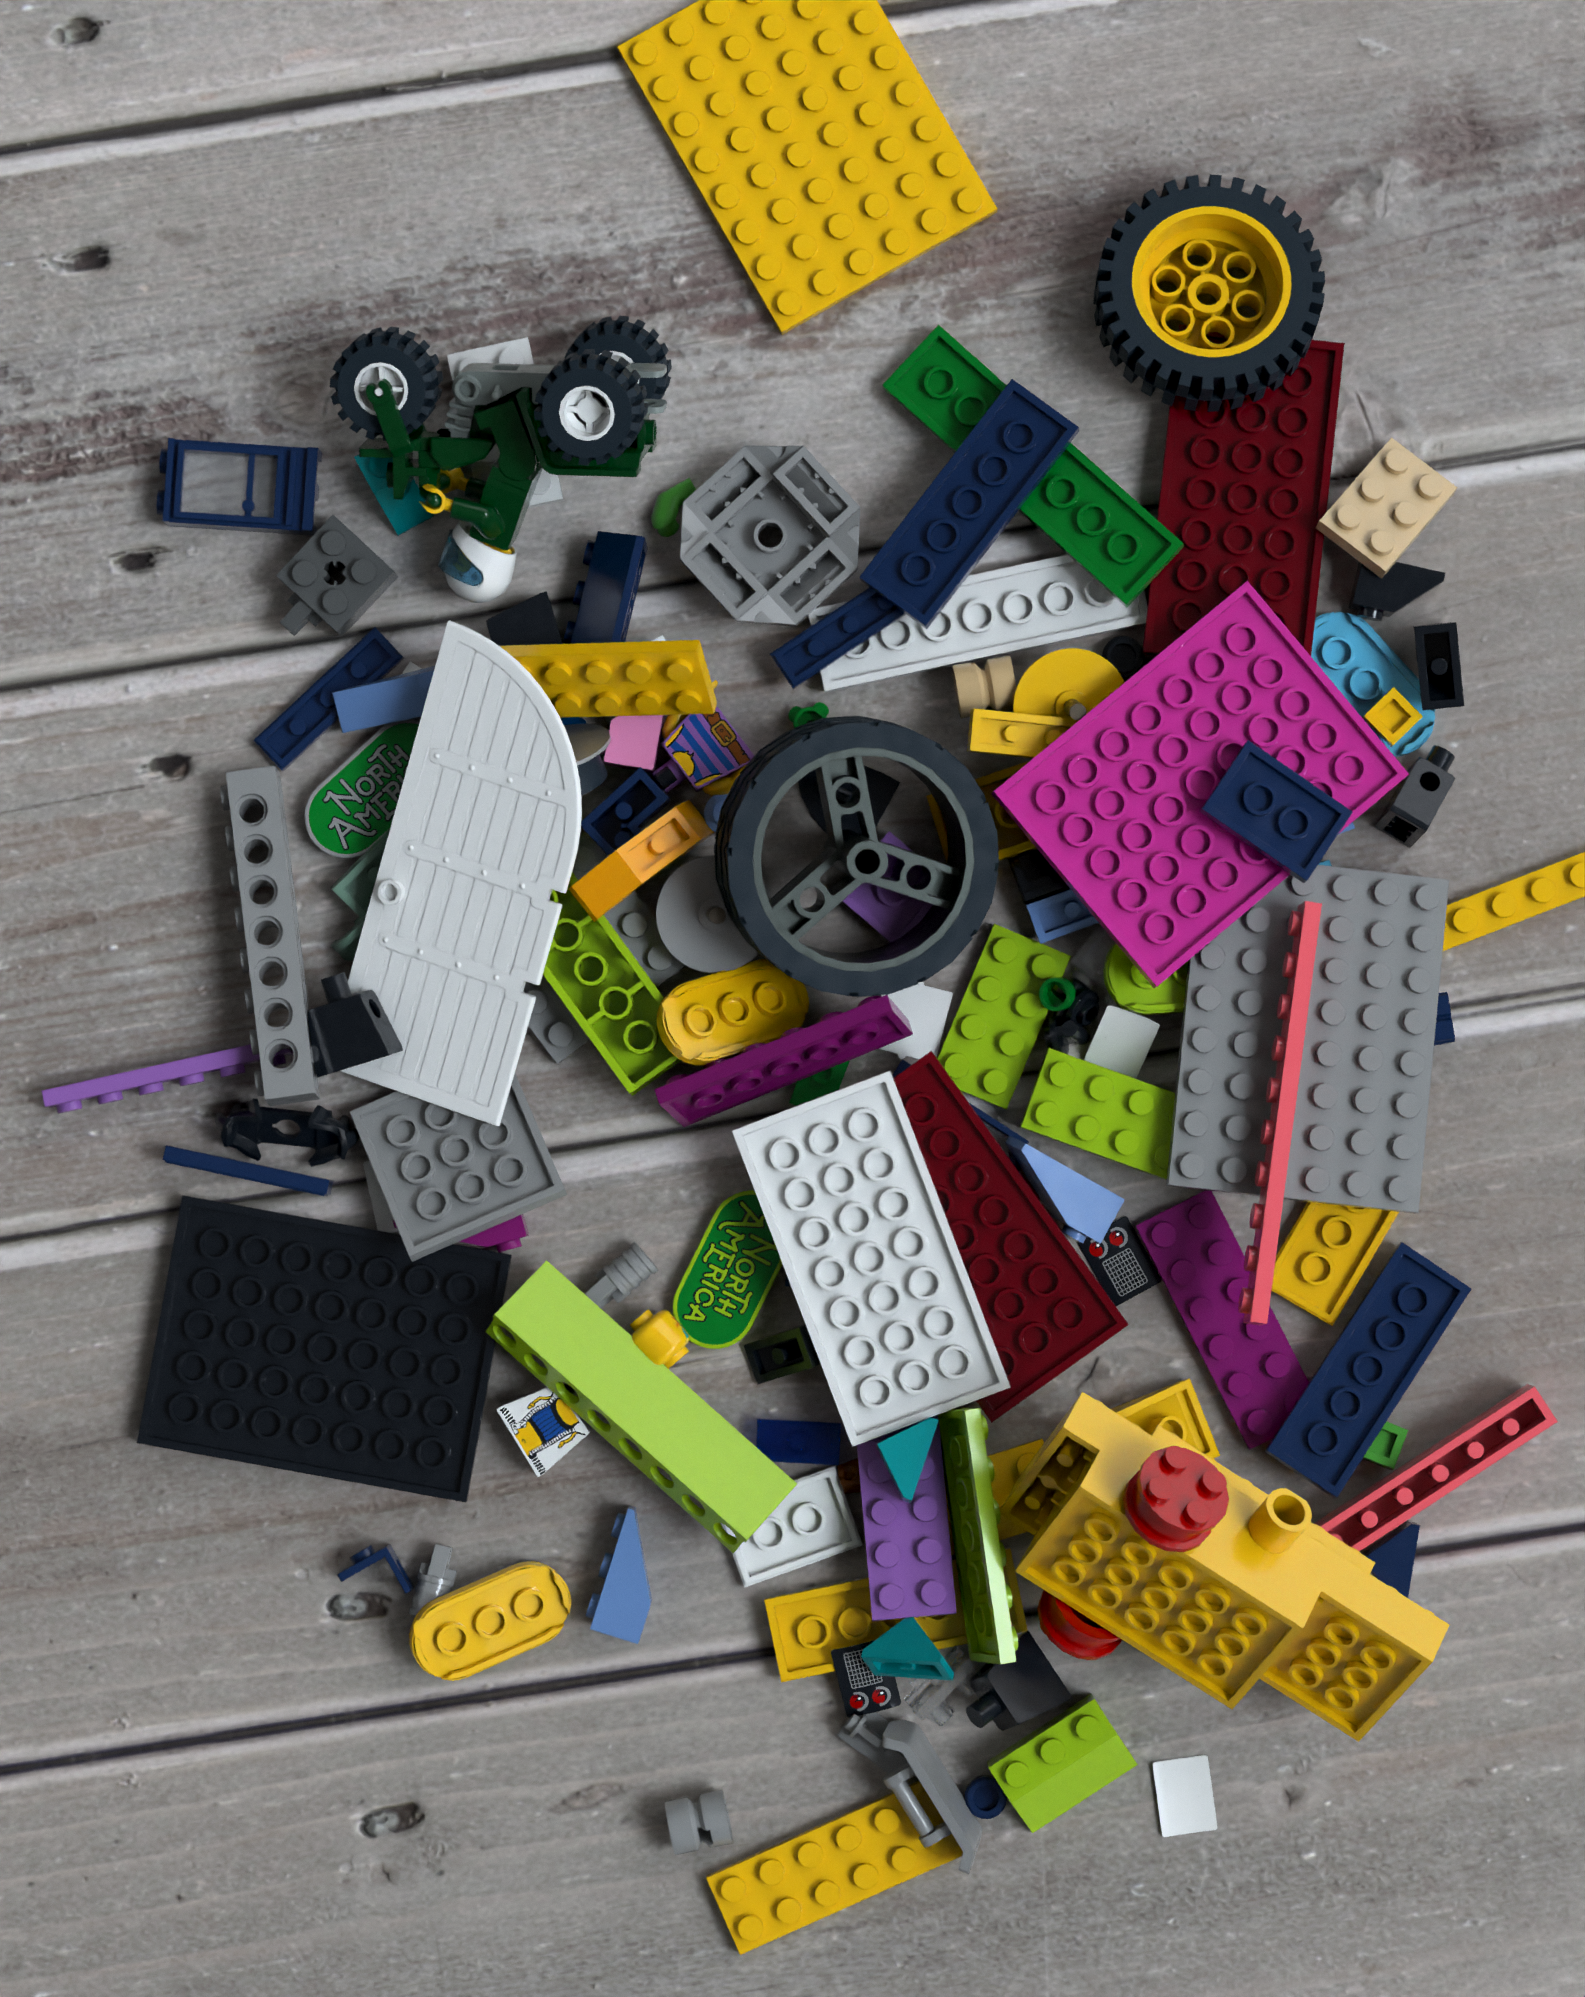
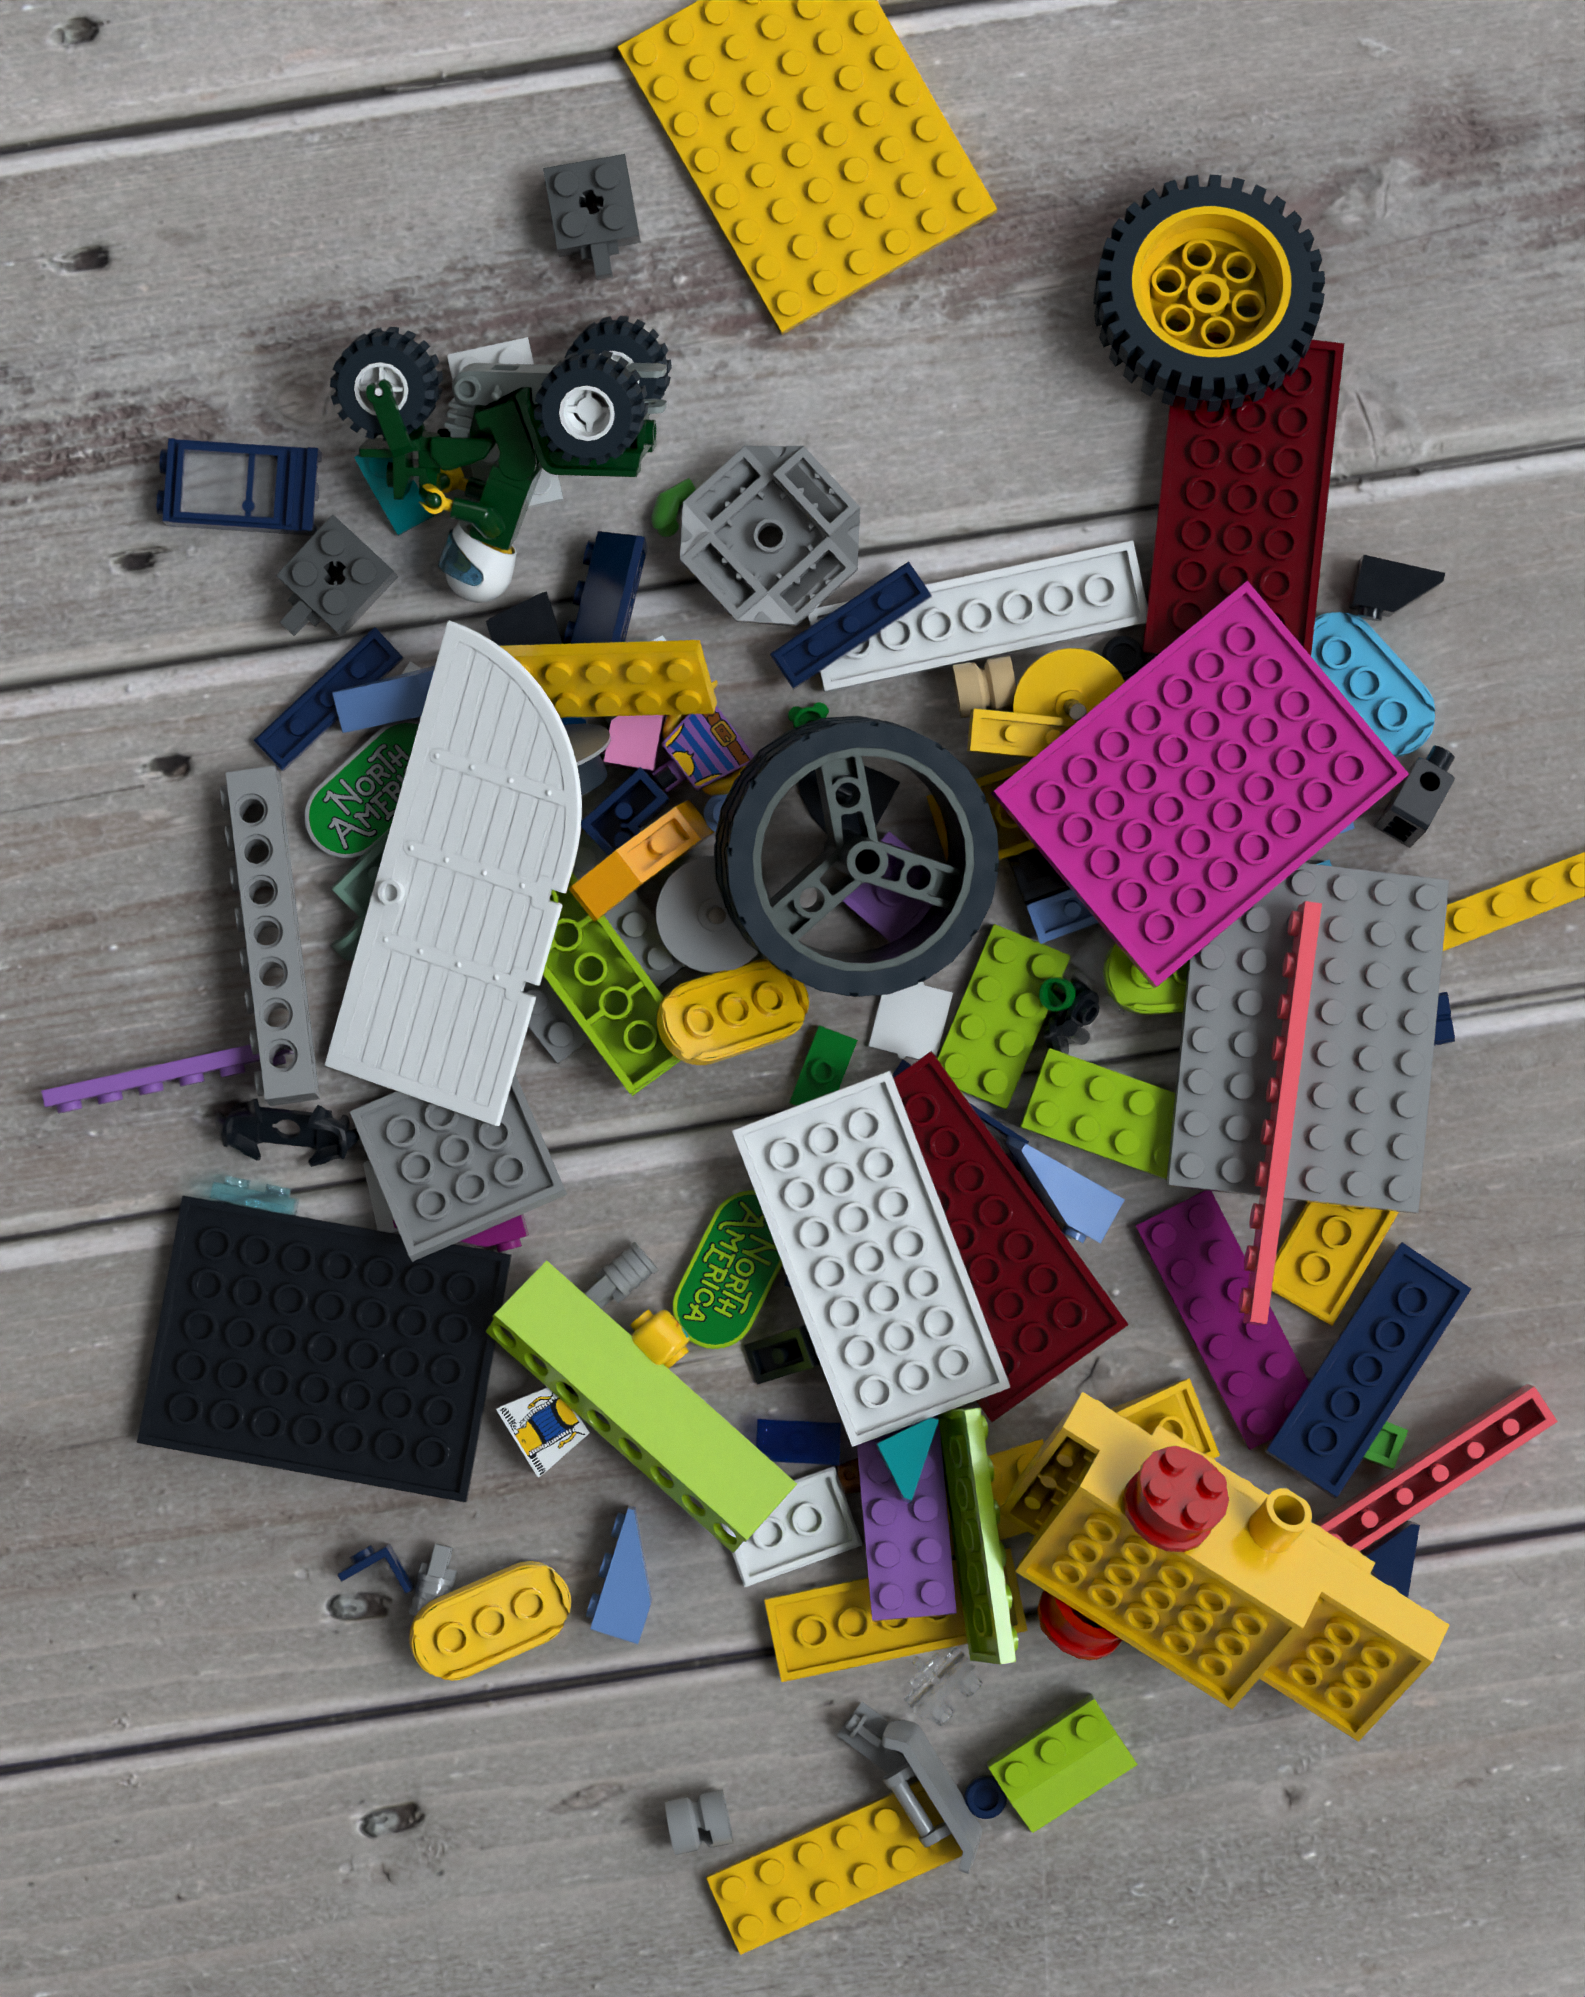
(237, 1191): none -> clear light blue plate
(247, 1171): dark blue tile -> none
(349, 1028): black torso -> none
(595, 234): none -> dark grey hinge
(783, 1061): magenta plate -> none
(859, 1687): black sticker -> none
(906, 1653): teal slope -> none
(969, 503): dark blue plate -> none
(1016, 1689): black torso -> none
(1075, 499): green plate -> none
(1120, 1262): black sticker -> none
(1122, 1041): white sticker -> none
(1184, 1795): white sticker -> none
(1276, 811): dark blue plate -> none
(1386, 507): tan plate -> none
(1392, 716): yellow plate -> none
(1438, 665): black slope -> none

